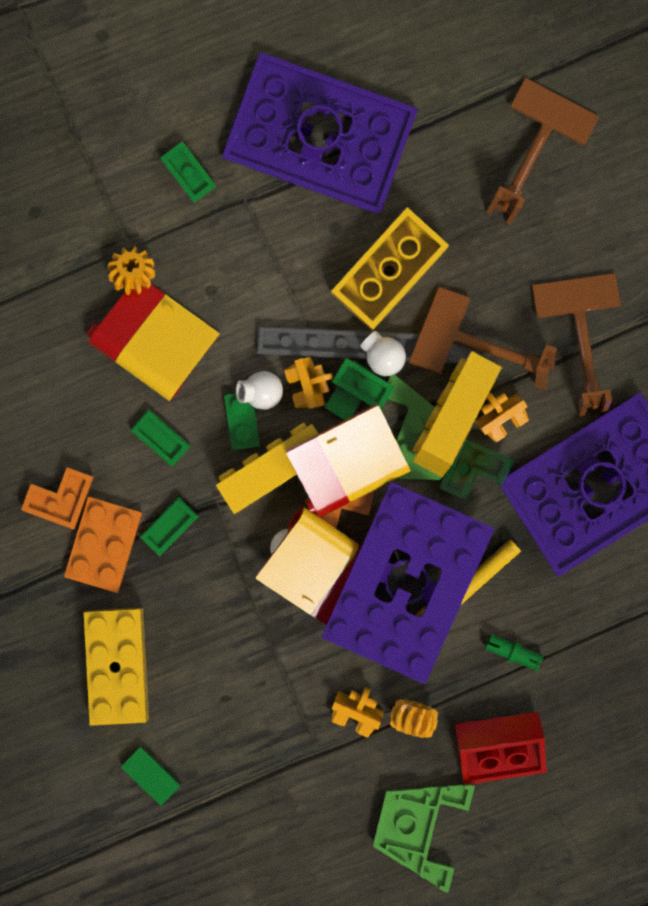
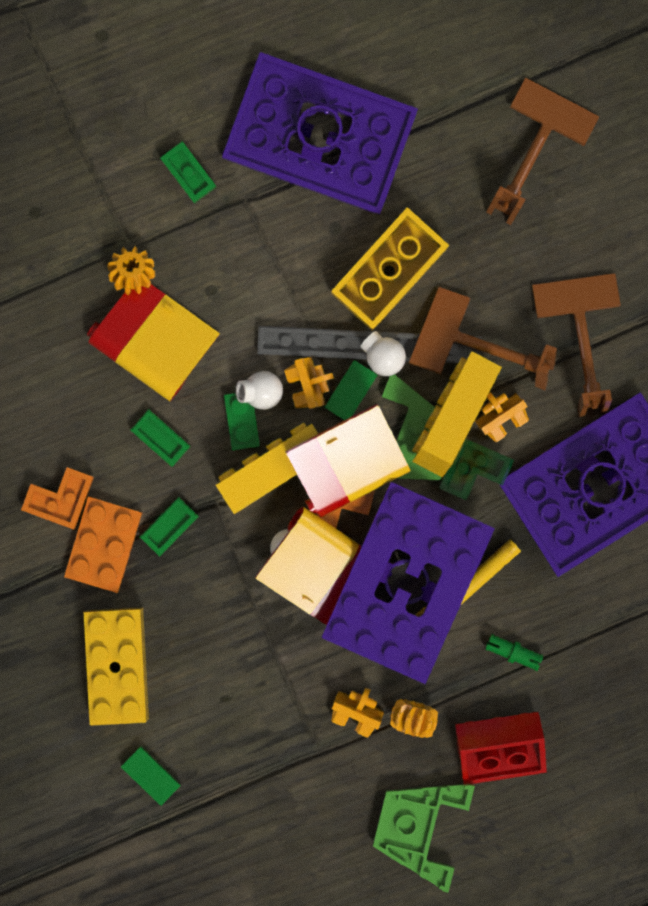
(362, 384): green plate -> none

